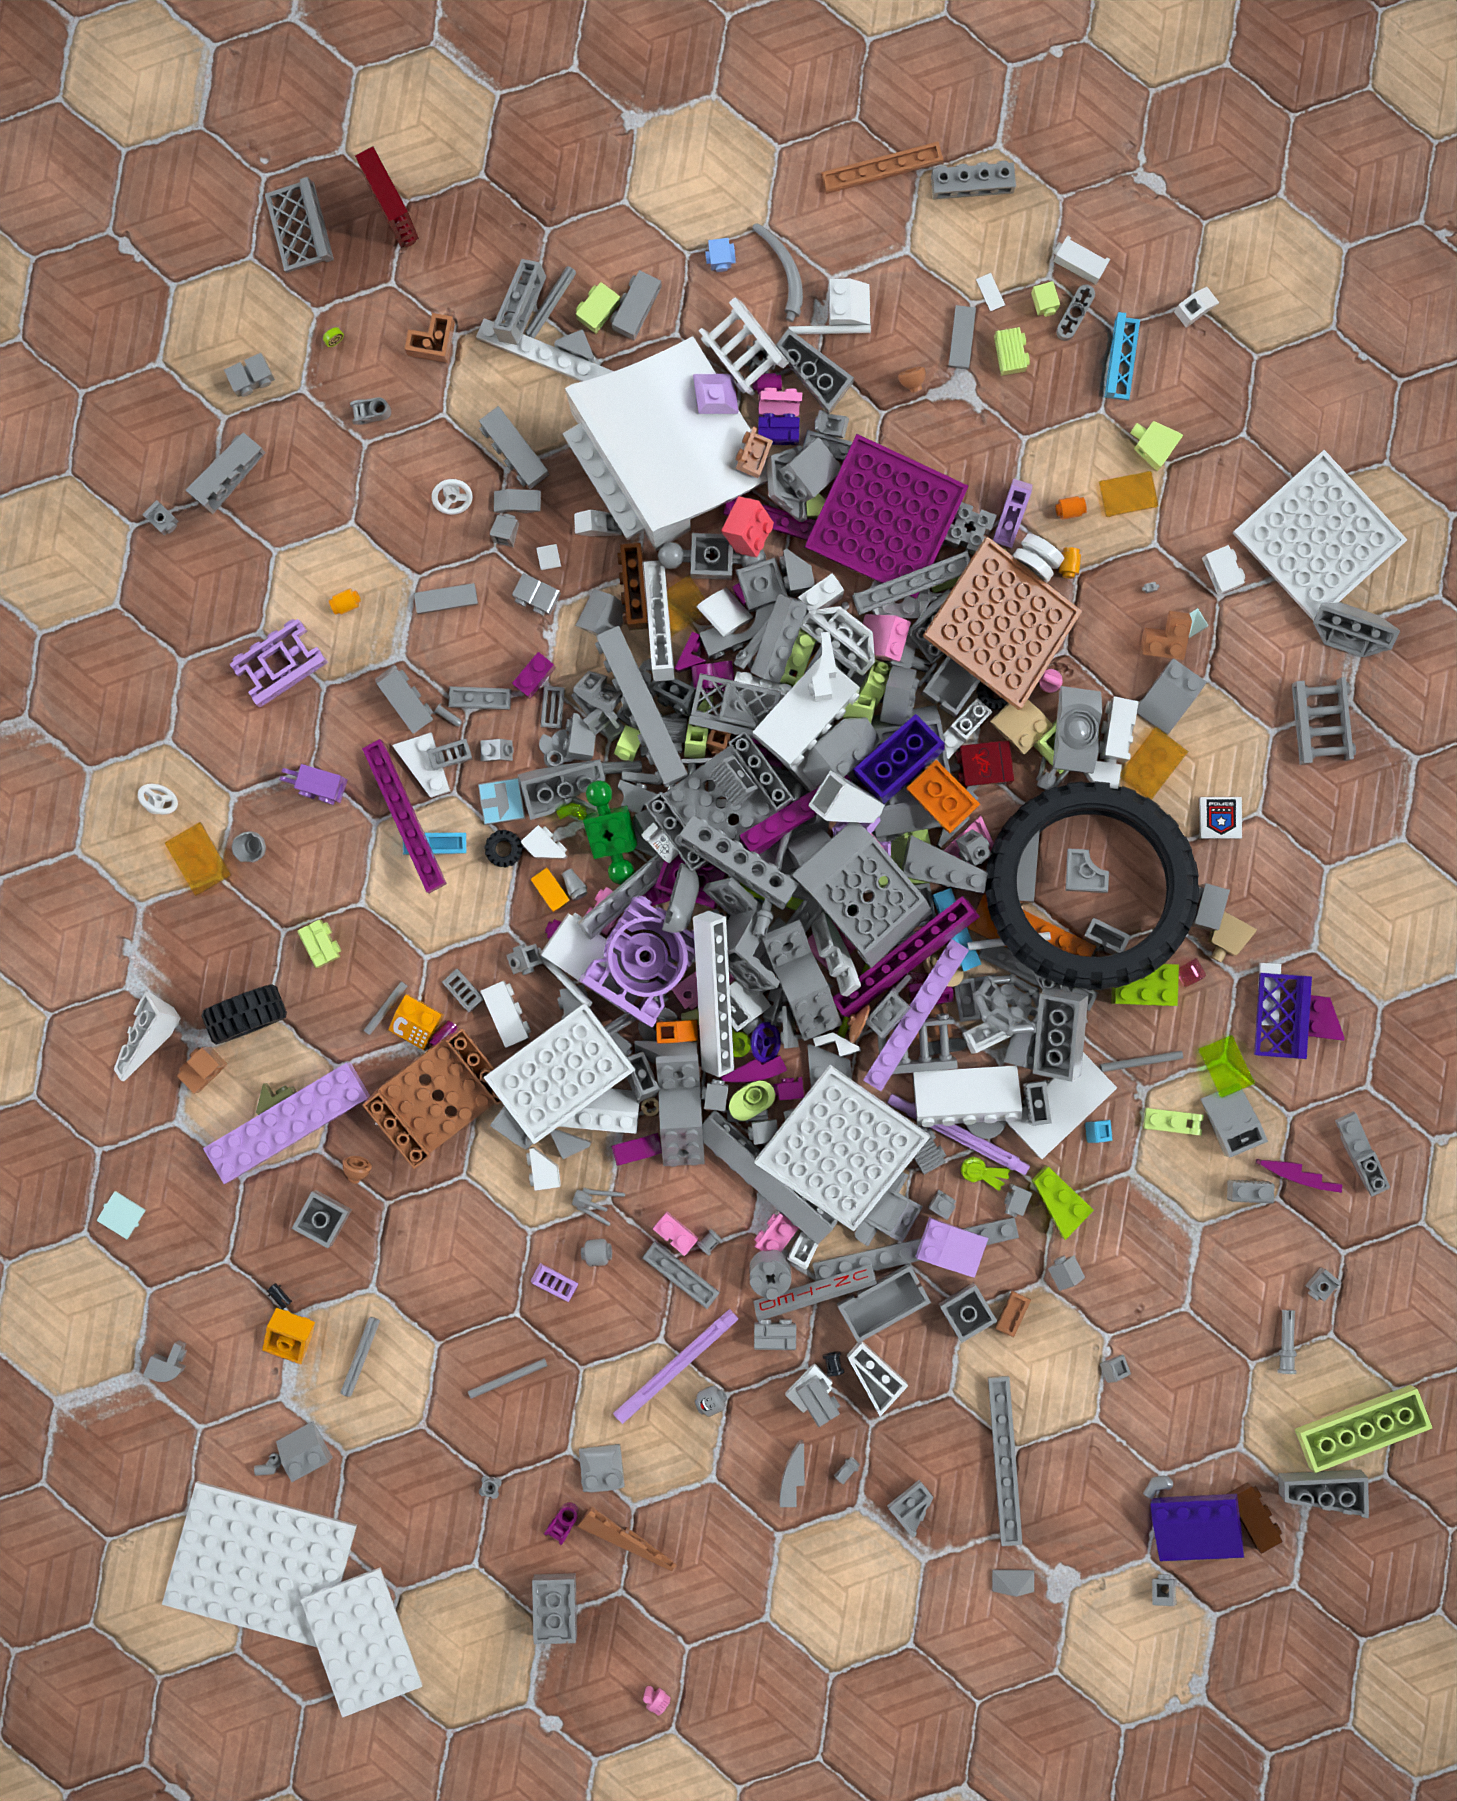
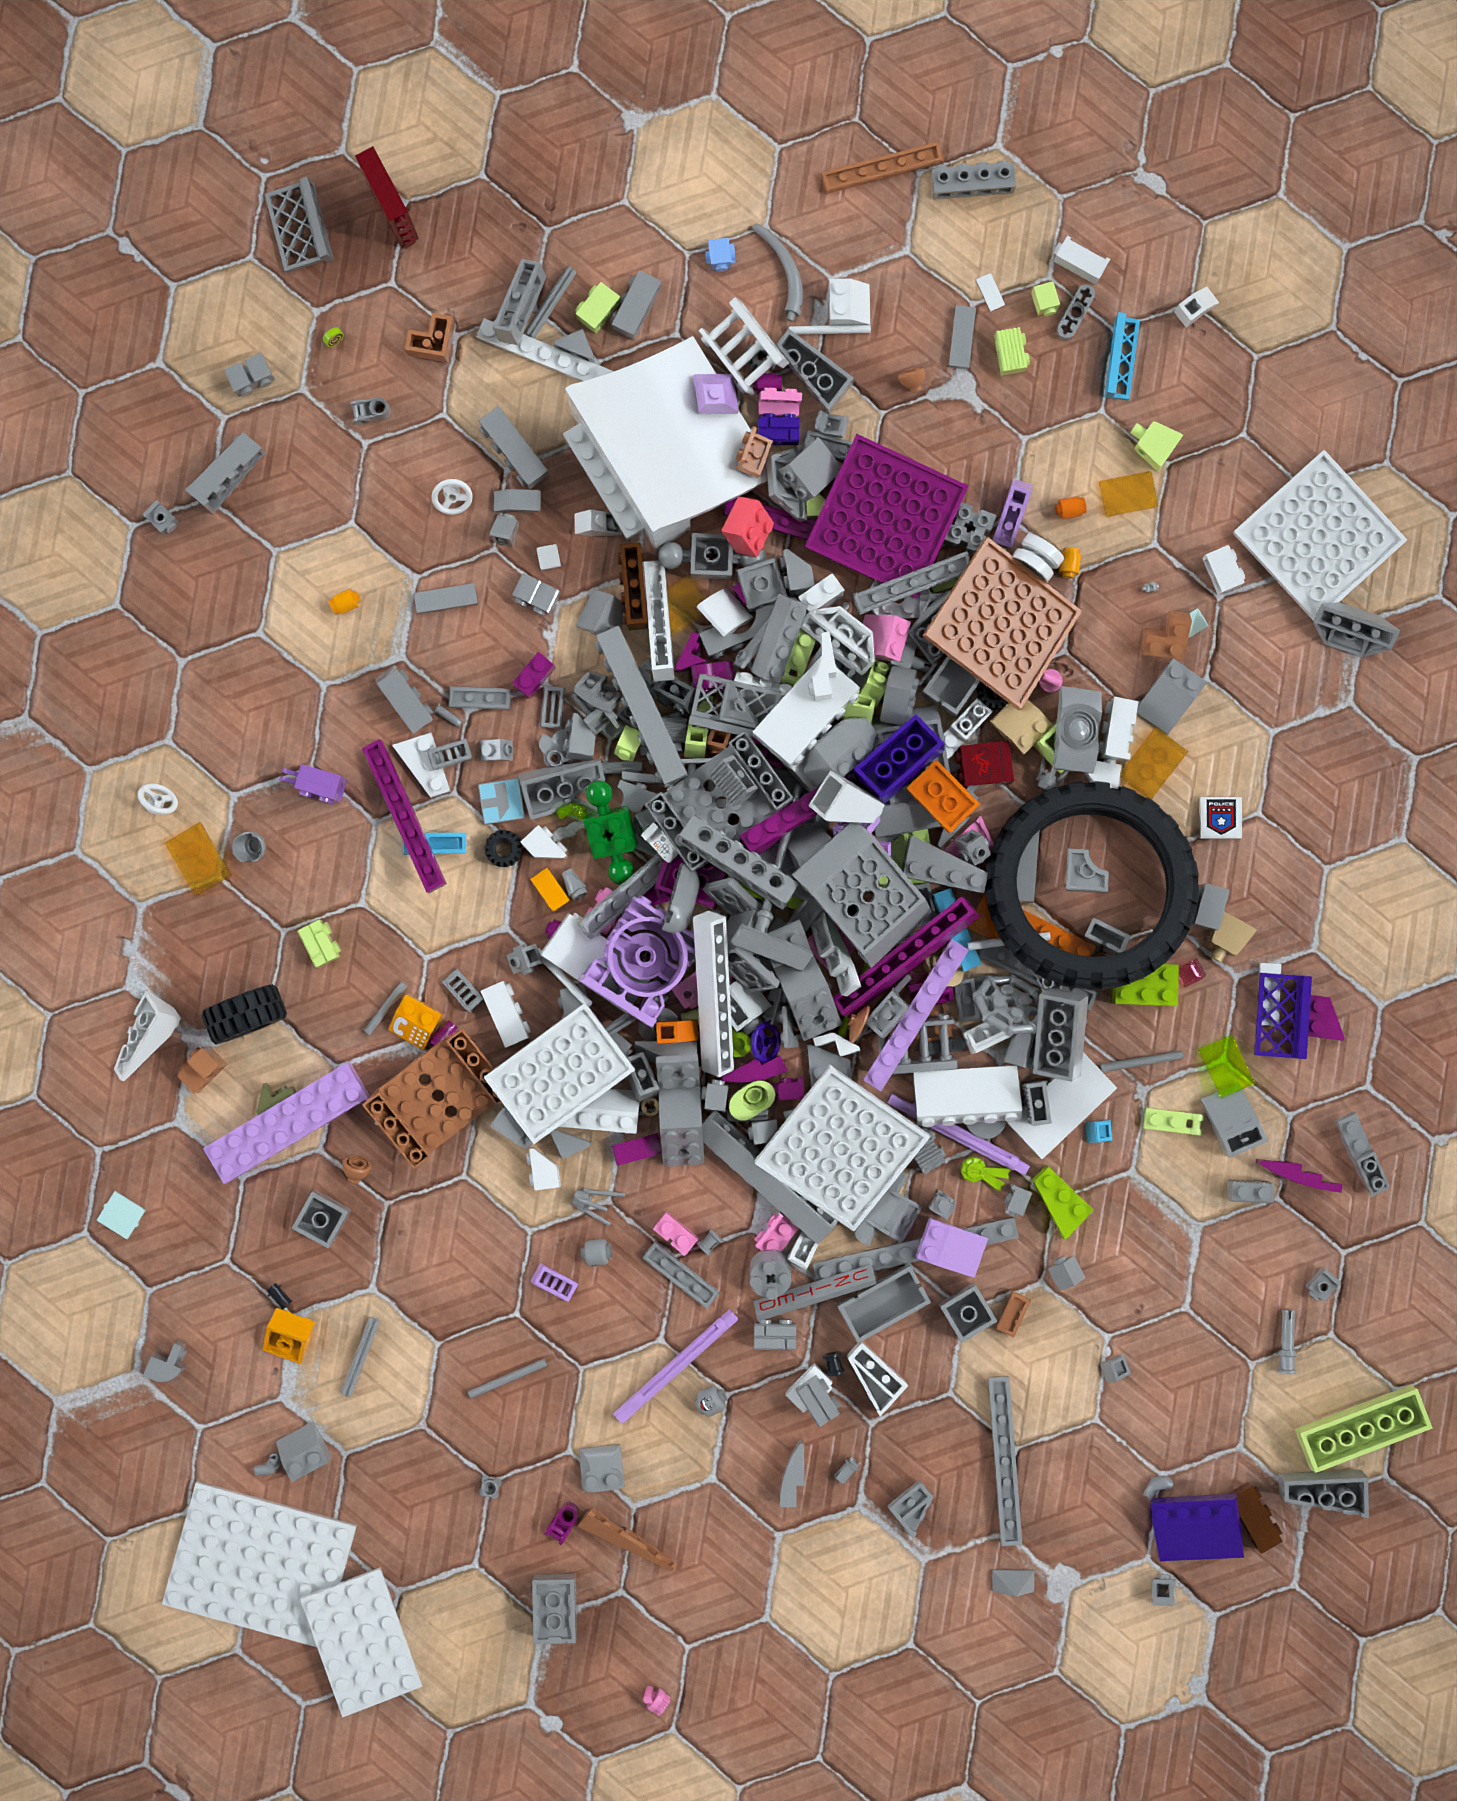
(287, 676): lavender fence -> none
(771, 947): none -> light grey tile
(1306, 732): light grey fence -> none

